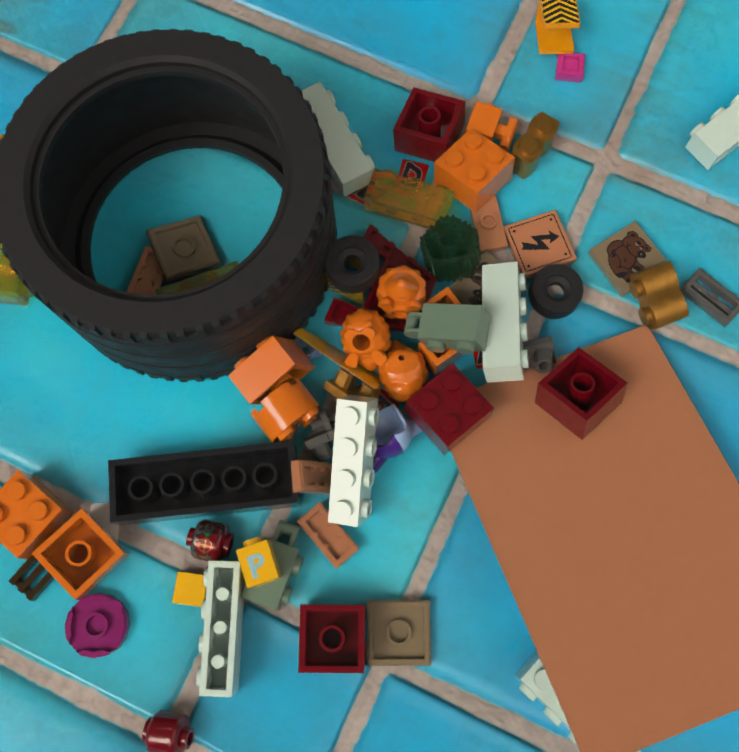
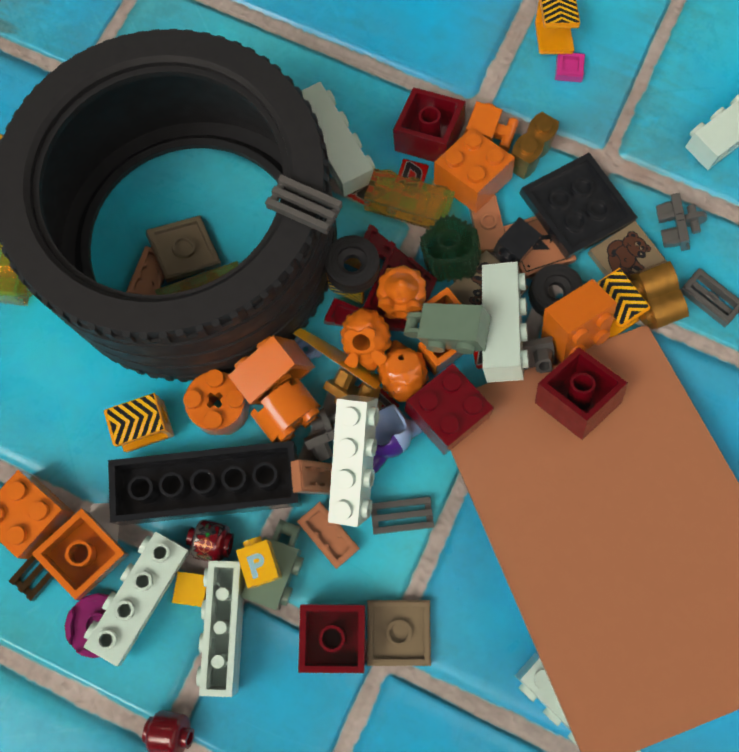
(136, 599): none -> light aqua brick
(138, 423): none -> piece
(200, 402): none -> orange brick
(287, 183): none -> dark grey tile
(402, 515): none -> dark grey tile
(516, 242): none -> black brick
(577, 205): none -> black plate
(579, 319): none -> orange brick
(629, 301): none -> piece
(674, 211): none -> dark grey hips

